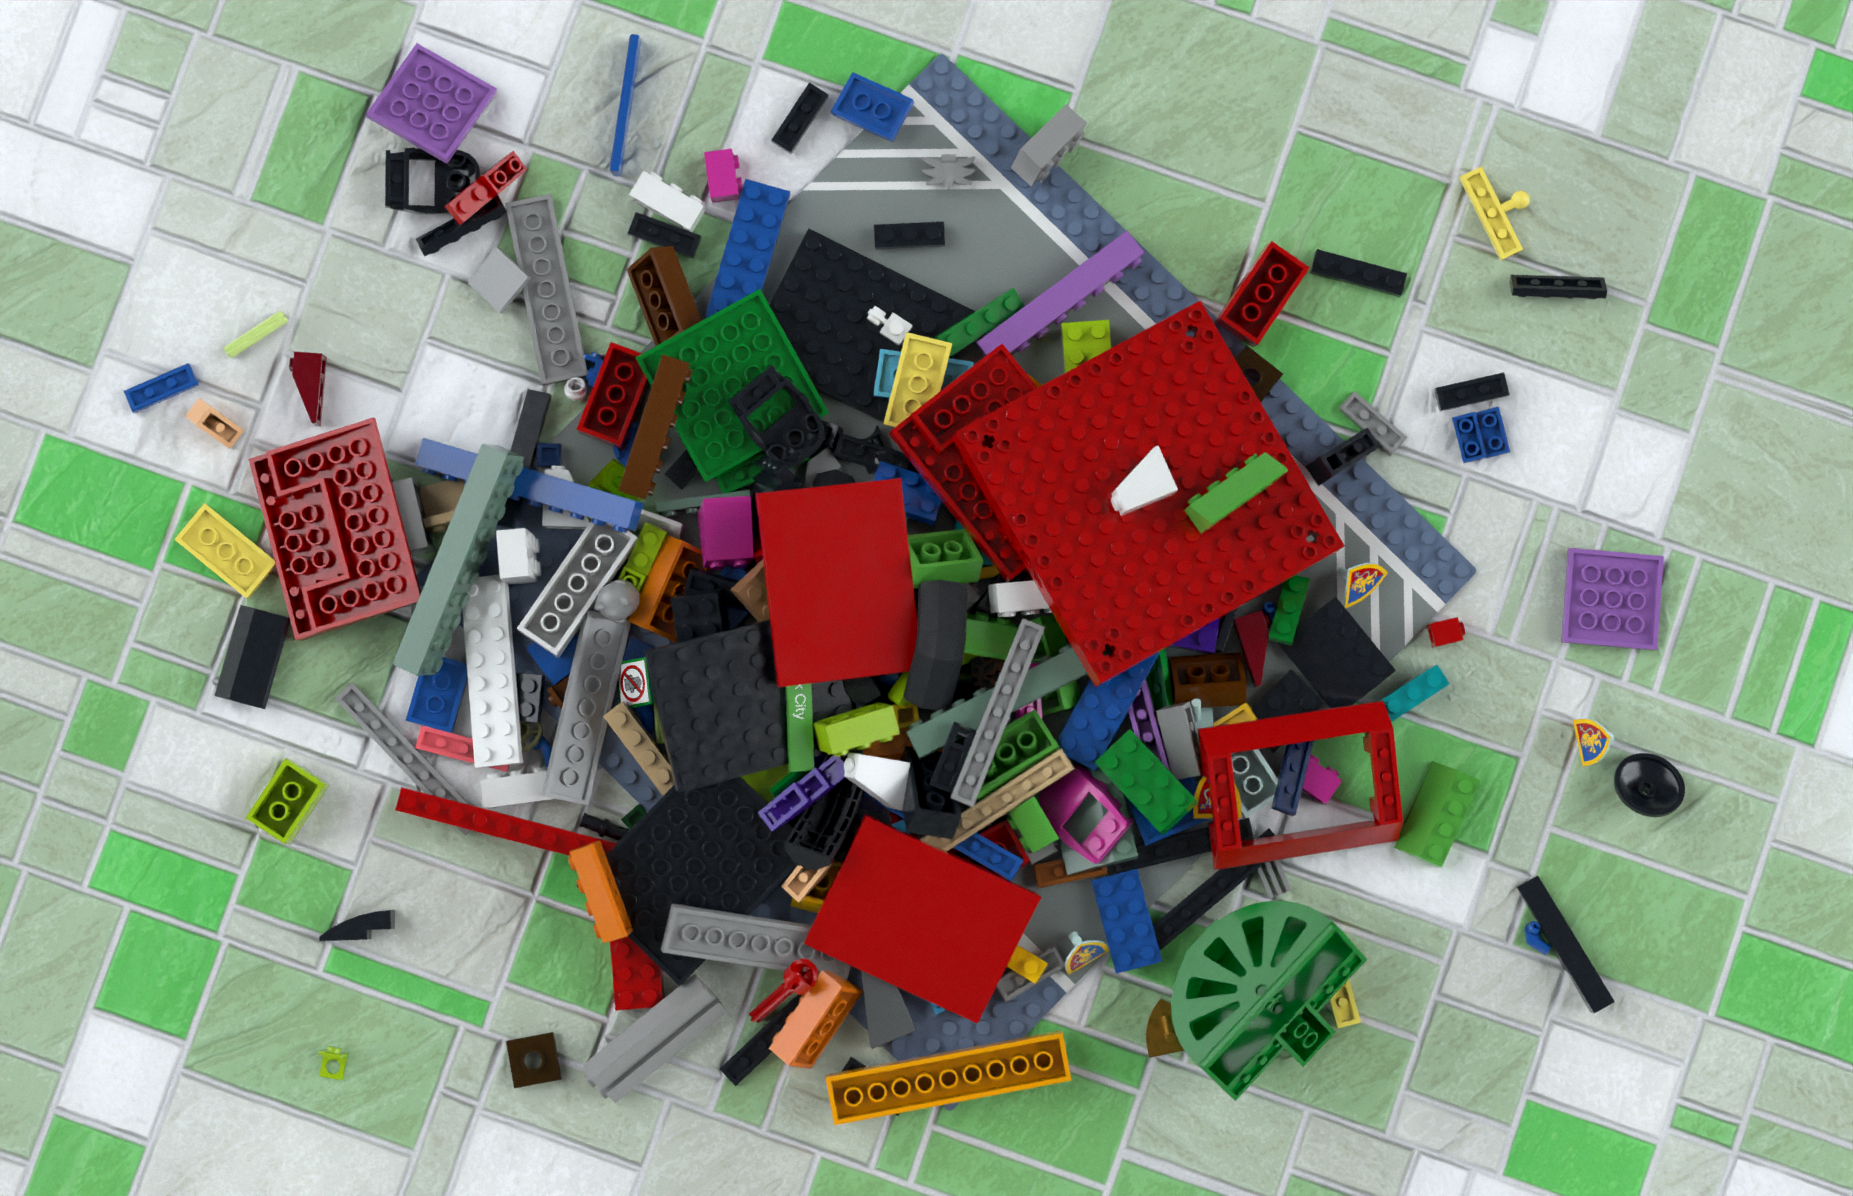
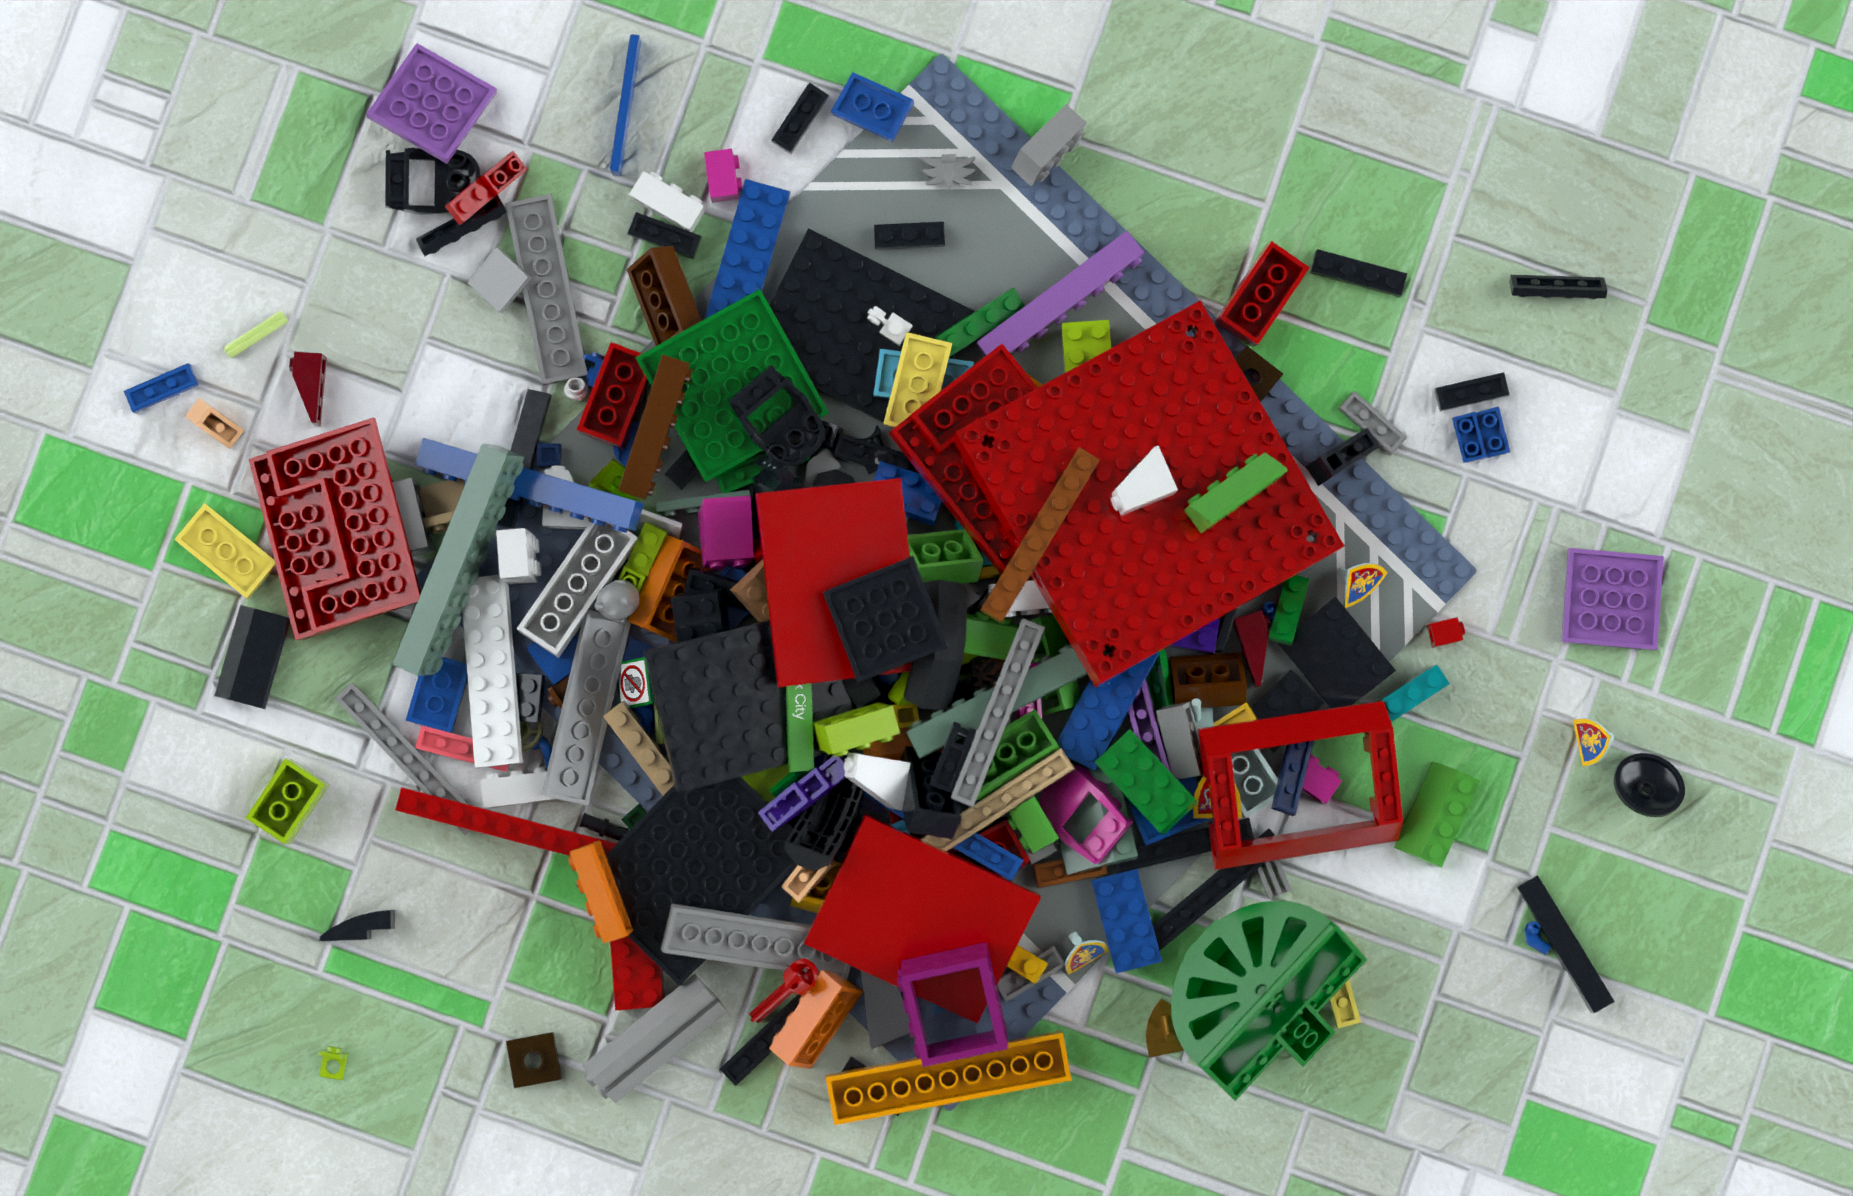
(885, 619): none -> black plate
(941, 964): none -> magenta window
(1039, 535): none -> dark orange plate
(1493, 213): light yellow plate -> none

